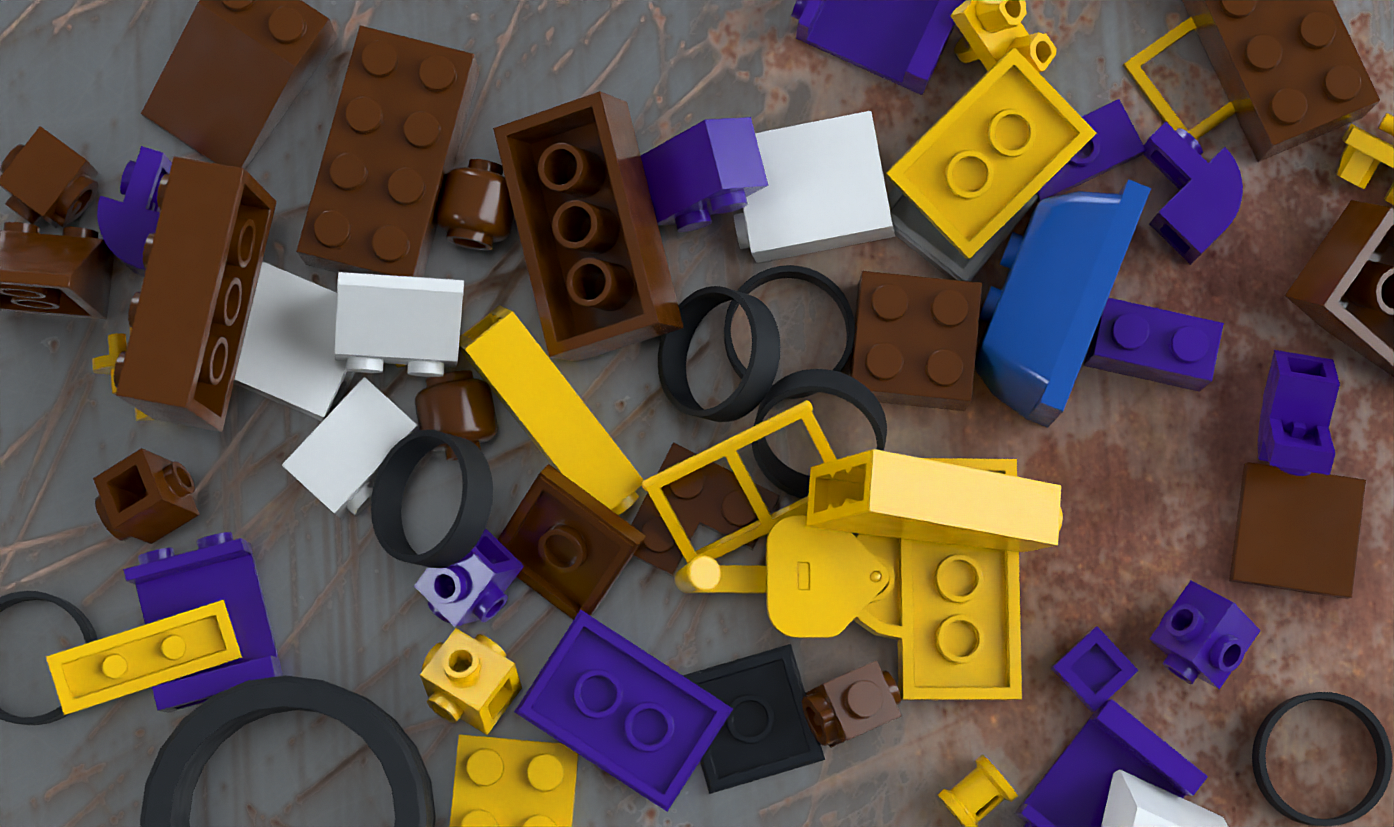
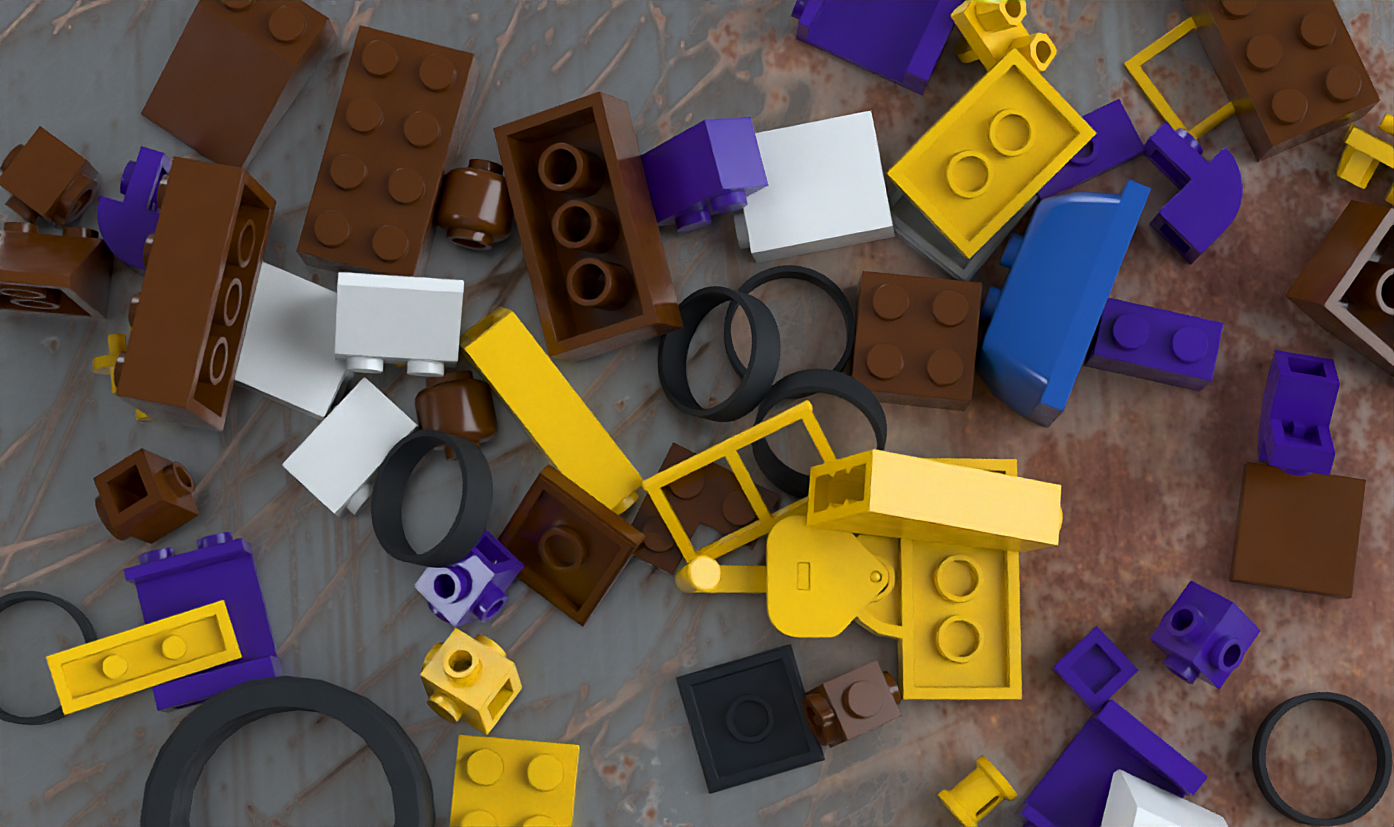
(623, 710): dark purple tile -> none

